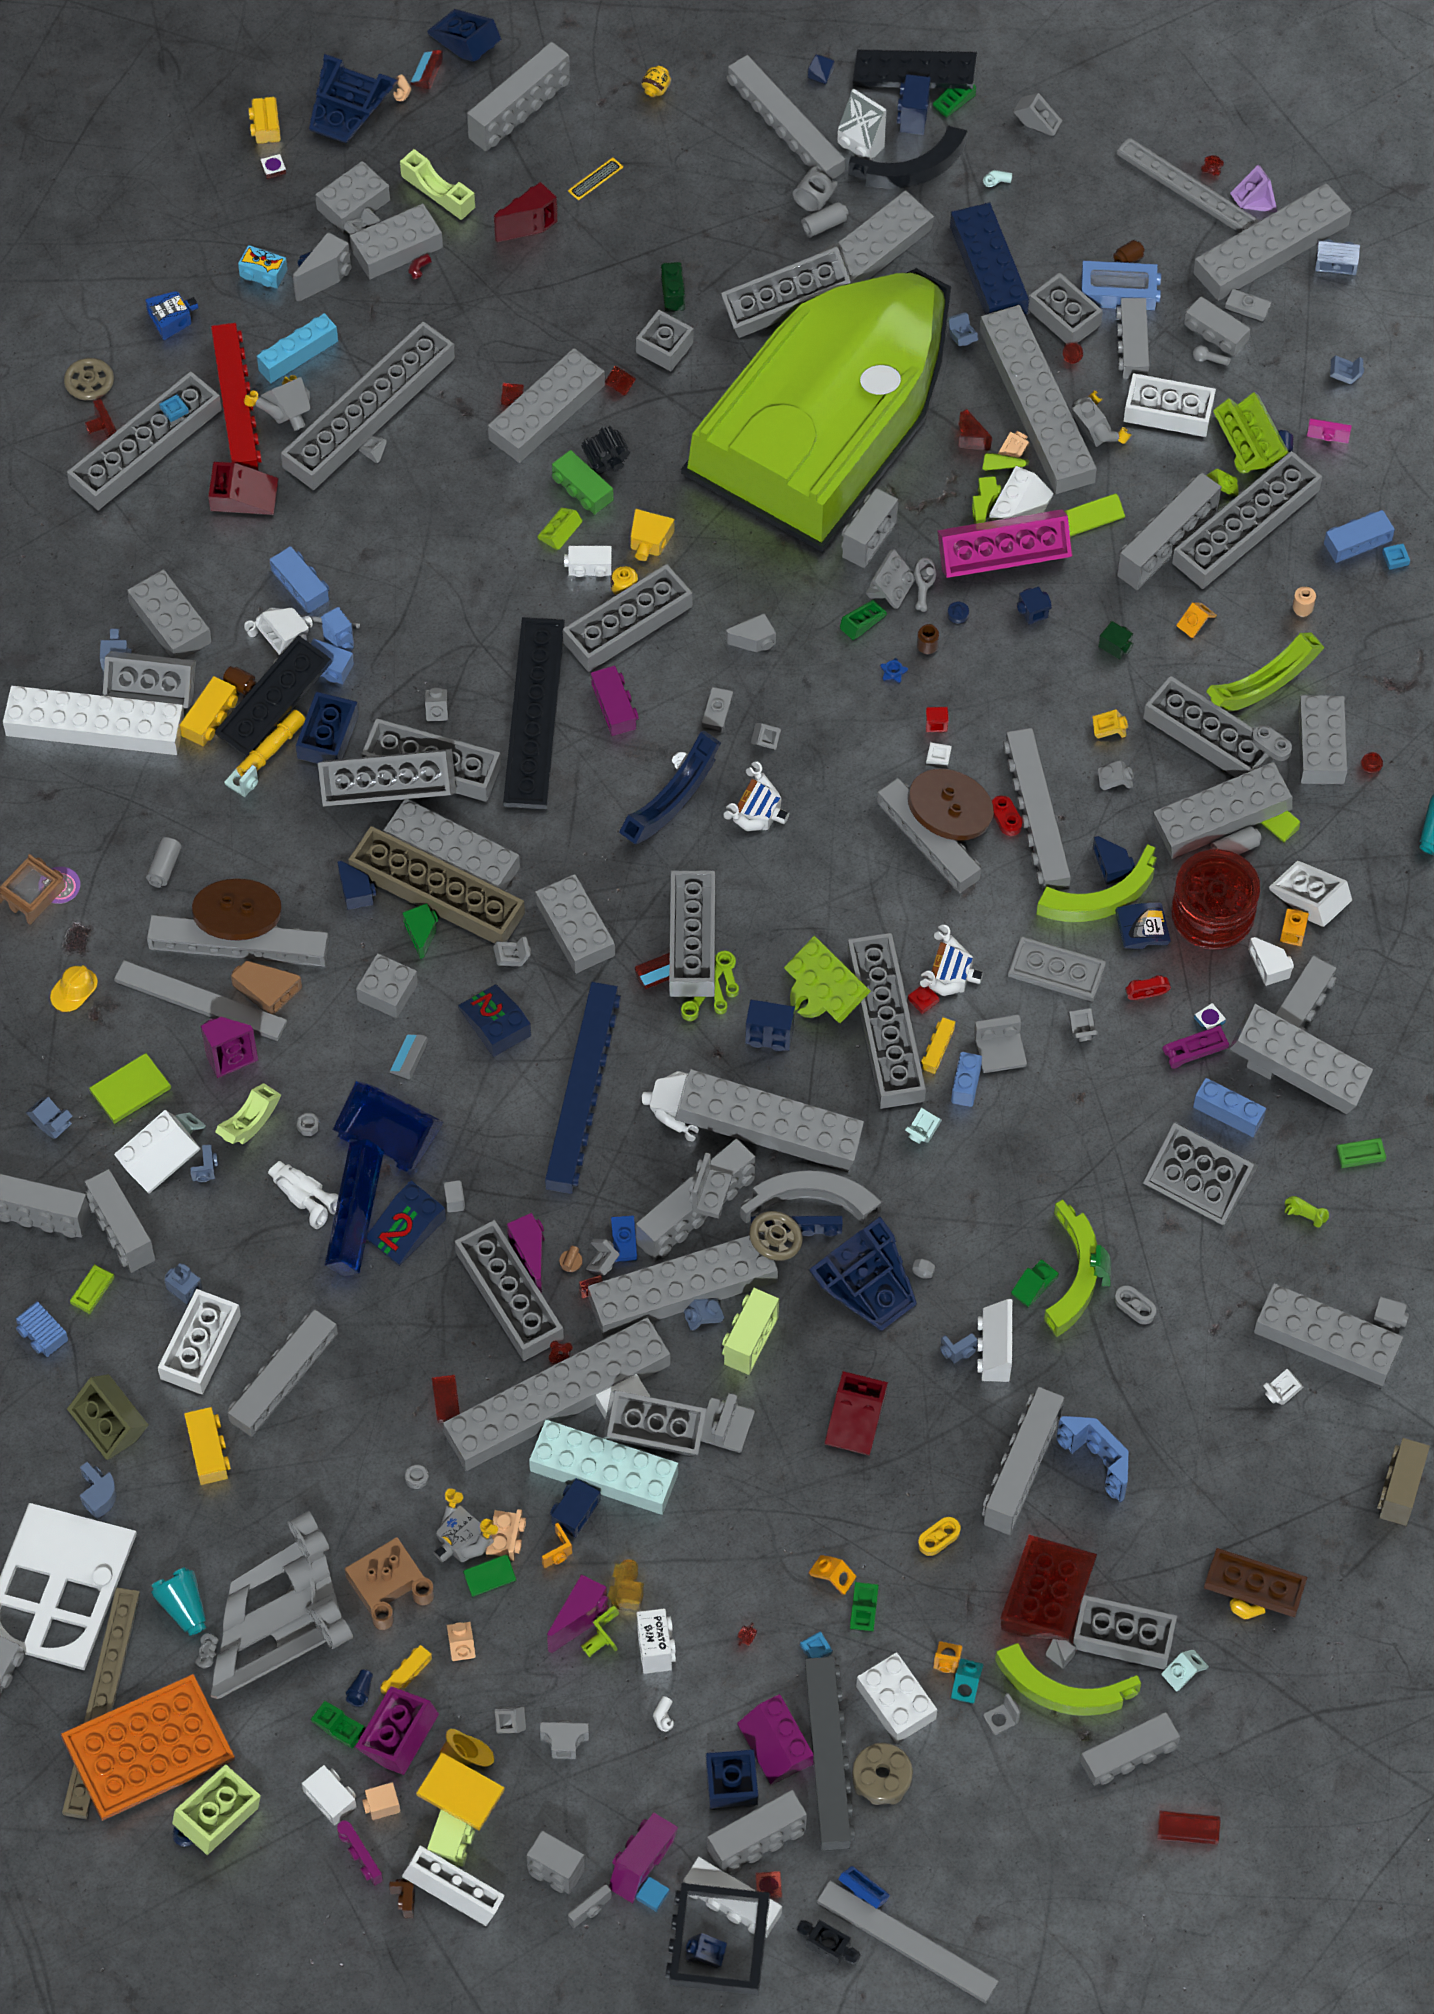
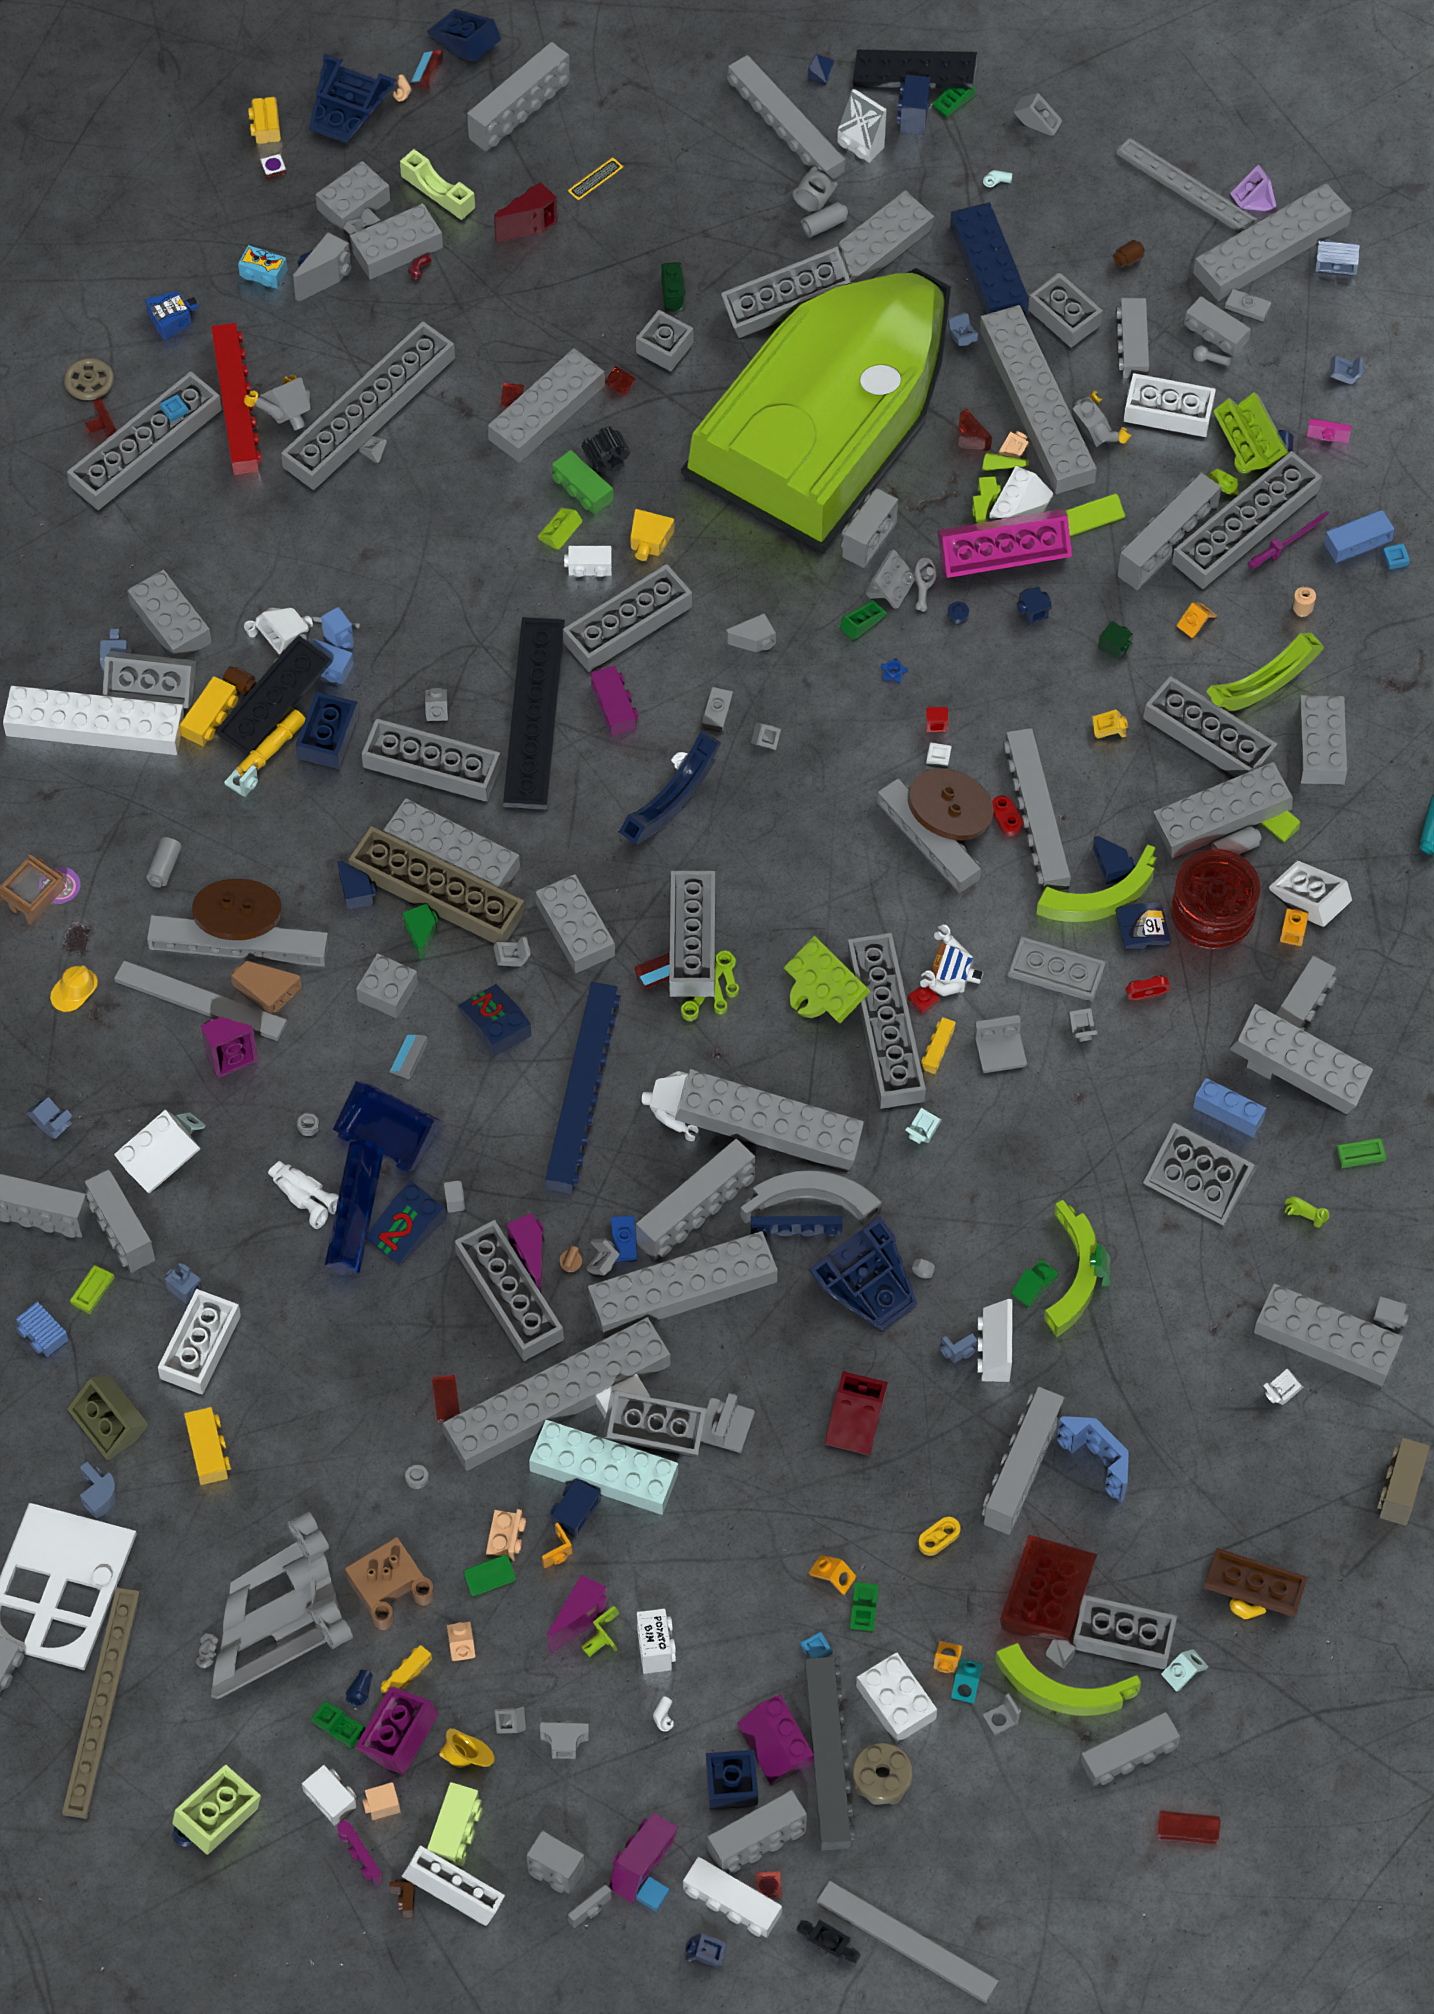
(130, 1088): lime tile -> none
(147, 1747): orange plate -> none
(181, 1600): teal cone -> none
(205, 1172): sand blue bracket -> none
(241, 489): dark red slope -> none
(251, 1116): yellowish green arch -> none
(282, 1372): light grey brick -> none
(297, 348): medium azure brick -> none
(299, 579): medium blue brick -> none
(387, 777): light grey brick -> none
(460, 1791): yellow tile -> none
(461, 1532): light grey torso -> none
(555, 1347): clear red plate -> none
(583, 1285): clear red tile -> none
(622, 578): yellow head -> none
(626, 1593): clear yellow brick -> none
(656, 81): yellow head -> none
(703, 1312): sand blue bracket -> none
(709, 1189): light grey bracket -> none
(714, 1983): black window -> none
(747, 1634): clear red plate -> none
(750, 1330): yellowish green brick -> none
(758, 805): torso -> none
(769, 1025): dark blue brick -> none
(778, 1230): dark tan plate -> none
(864, 1887): blue plate -> none
(912, 171): black arch -> none
(928, 639): reddish brown brick -> none
(966, 1079): medium blue brick -> none
(1073, 353): clear red plate -> none
(1110, 281): medium blue piece -> none
(1115, 775): light grey bracket -> none
(1137, 1304): light grey plate -> none
(1196, 1046): magenta plate -> none
(1209, 1017): tile -> none
(1210, 161): clear red plate -> none
(1270, 743): light grey plate -> none
(1270, 961): white slope -> none
(1276, 546): none -> magenta sword
(1371, 763): clear red plate -> none

